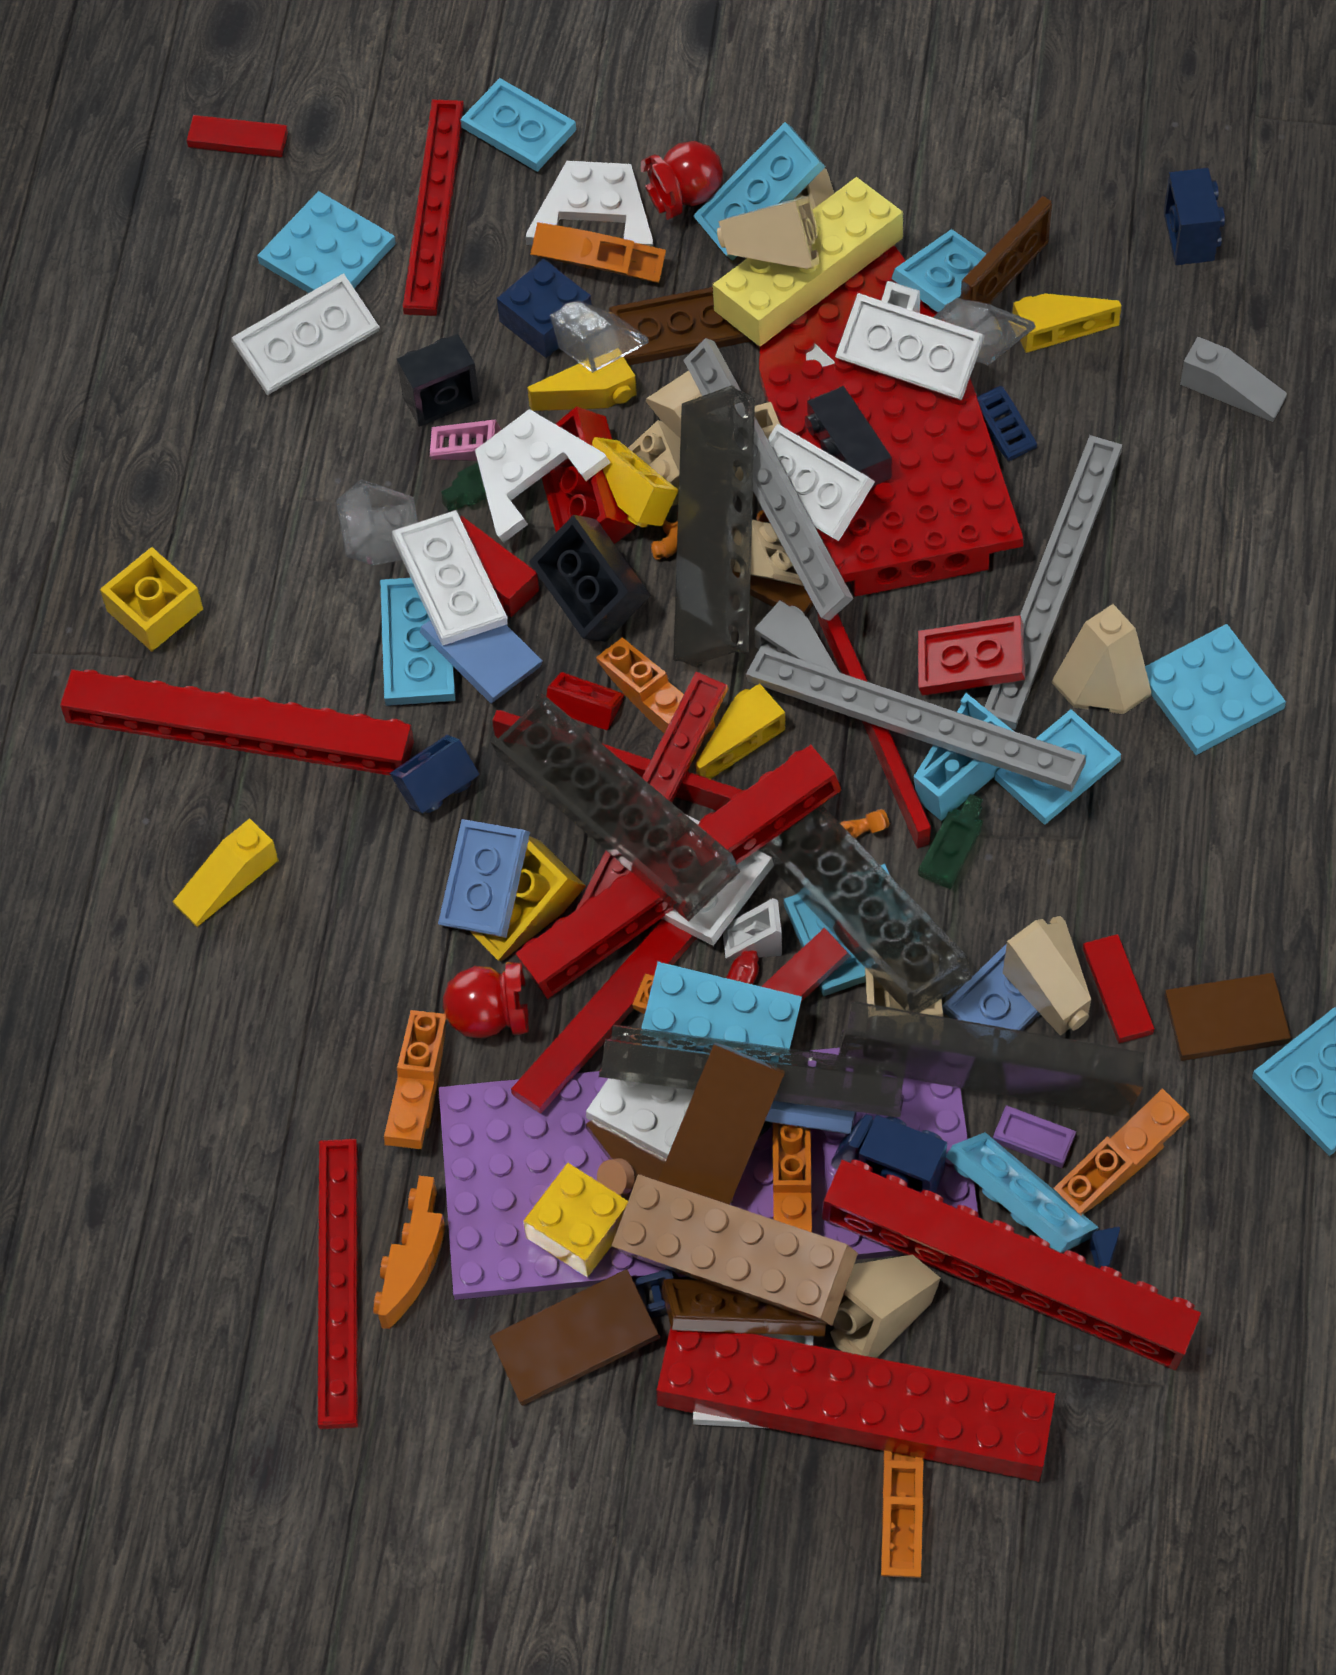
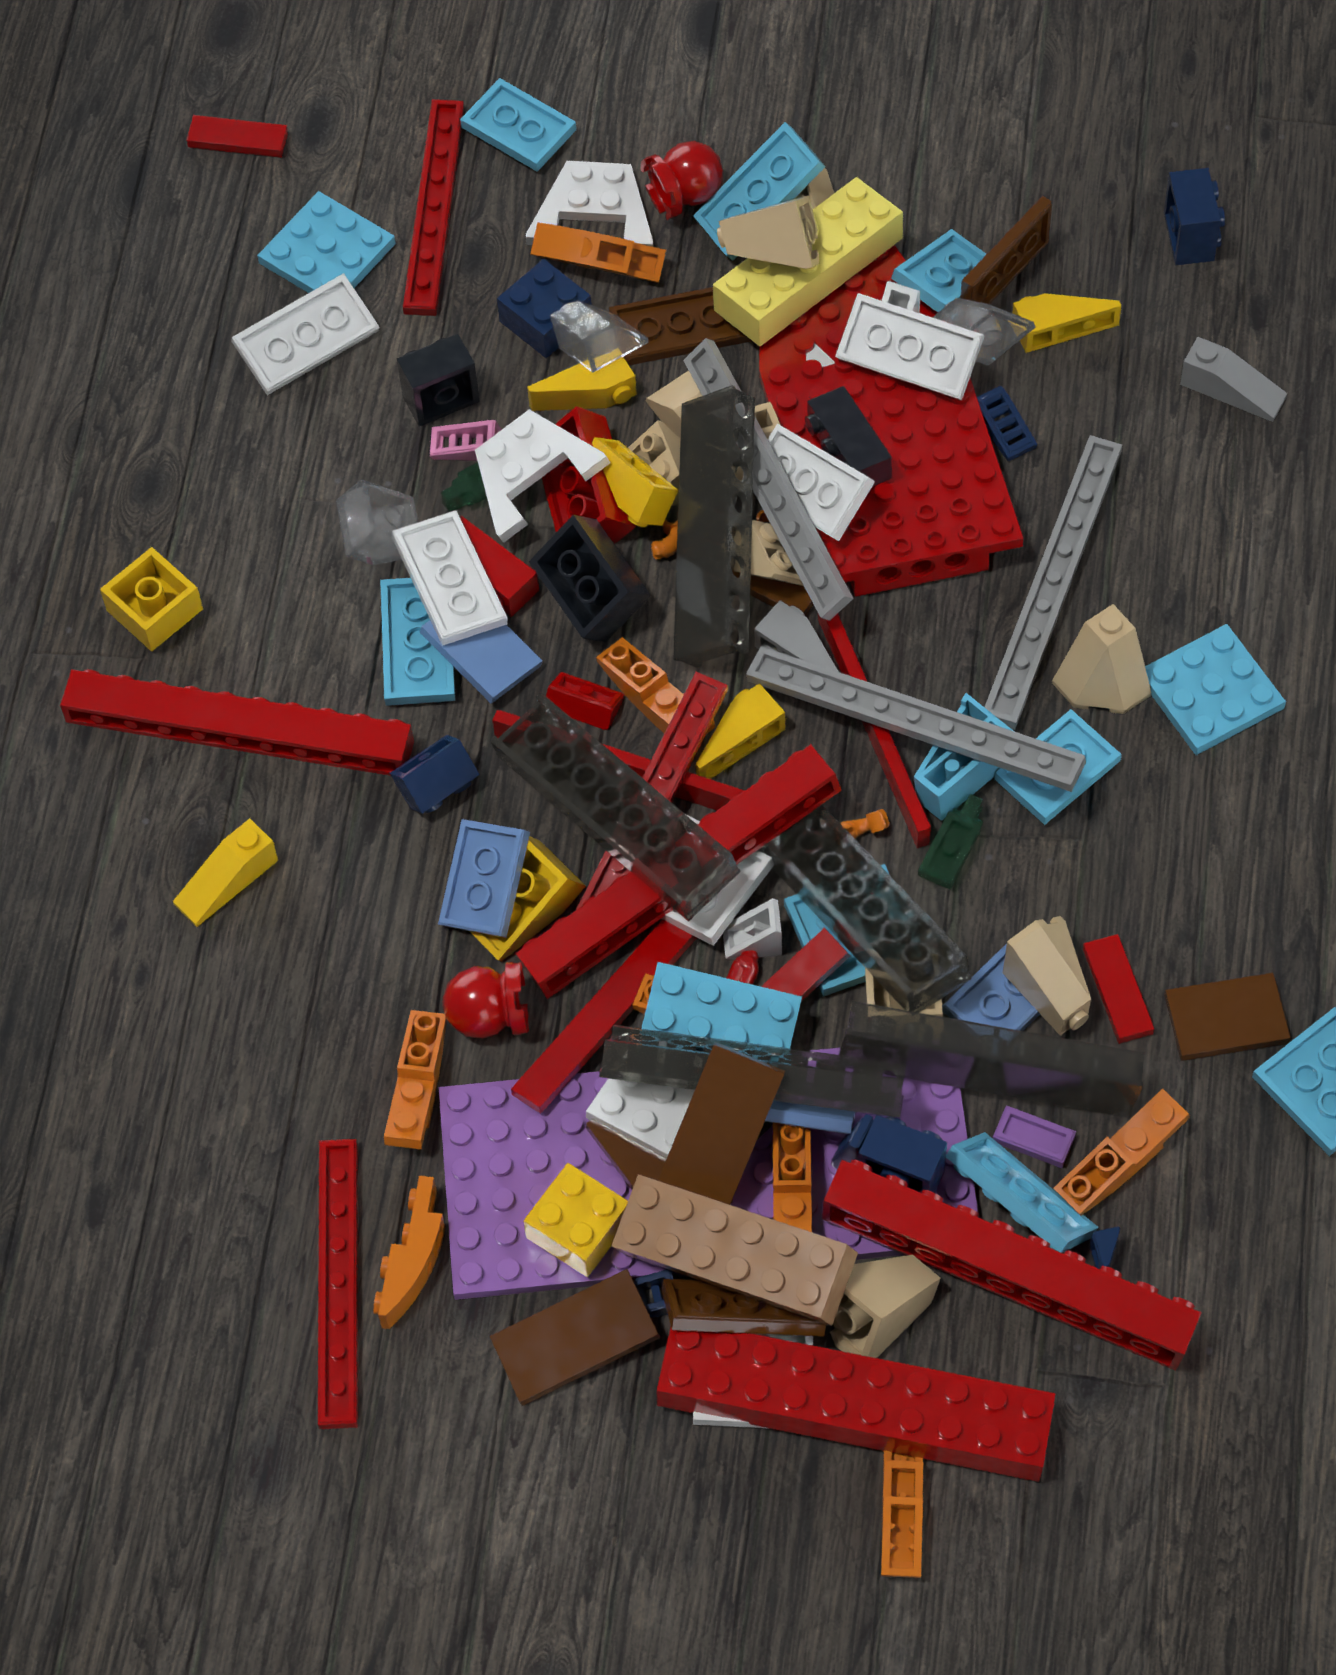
(616, 1175): nougat tile -> none
(971, 655): red plate -> none

